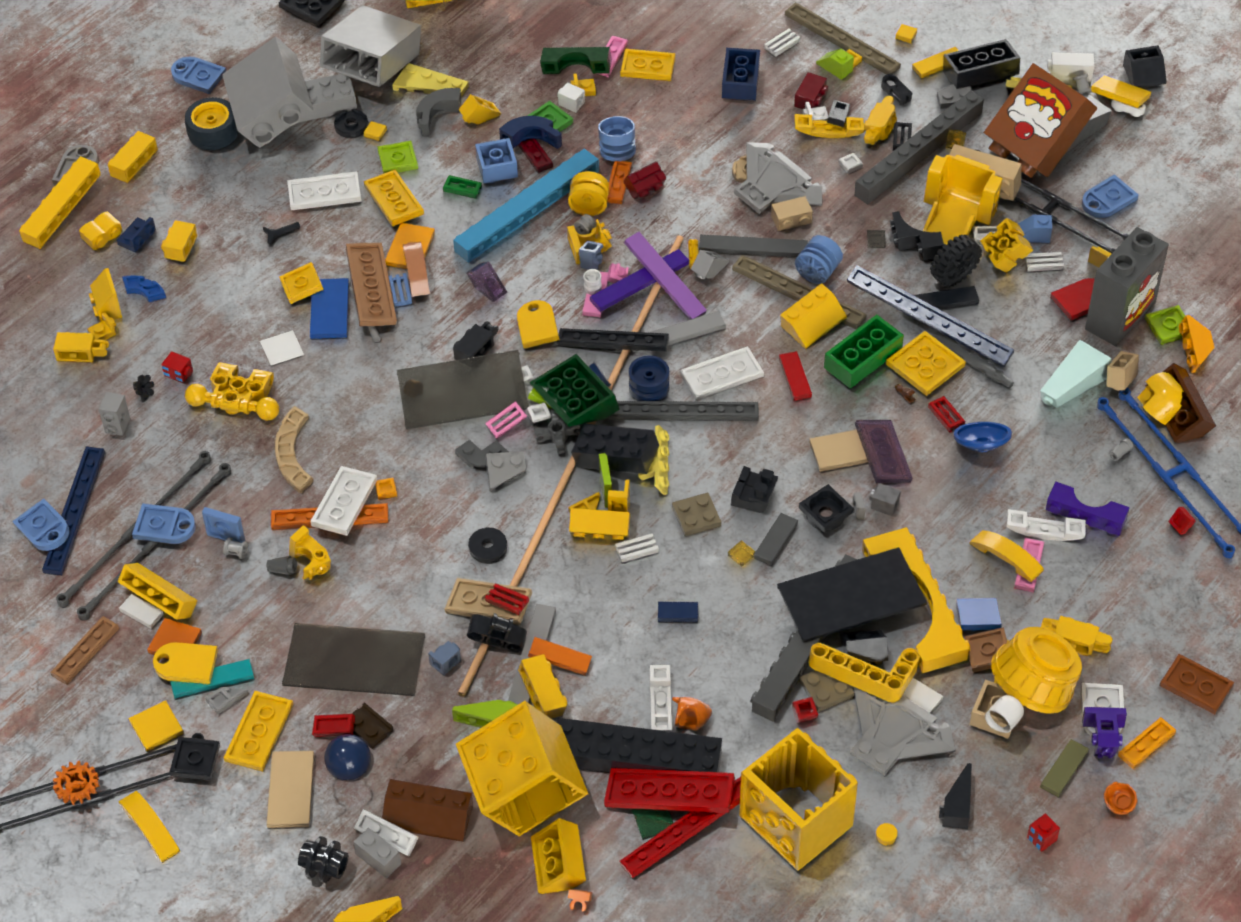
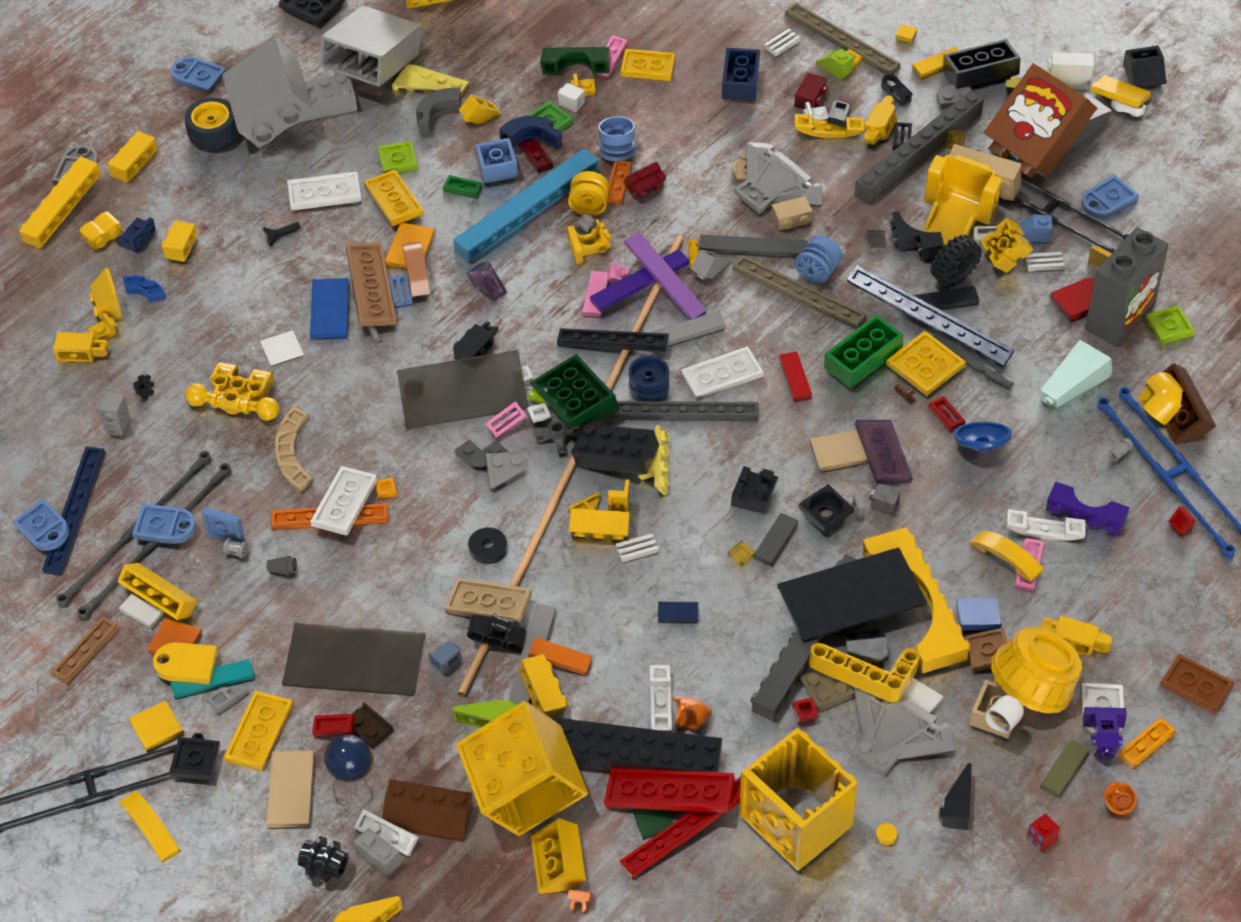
(76, 782): orange gear -> none
(177, 367): red brick -> none
(301, 283): yellow tile -> none
(304, 545): yellow tile -> none
(351, 131): black tile -> none
(375, 131): yellow tile -> none
(508, 596): red tile -> none
(537, 326): yellow tile -> none
(590, 255): sand blue brick -> none
(592, 281): white wheel -> none
(599, 373): dark blue tile -> none
(605, 477): lime tile -> none
(696, 514): dark tan plate -> none
(812, 316): yellow slope -> none
(850, 163): white tile -> none
(1082, 83): light grey bush -> none
(1122, 370): tan brick -> none
(1196, 342): light orange slope -> none

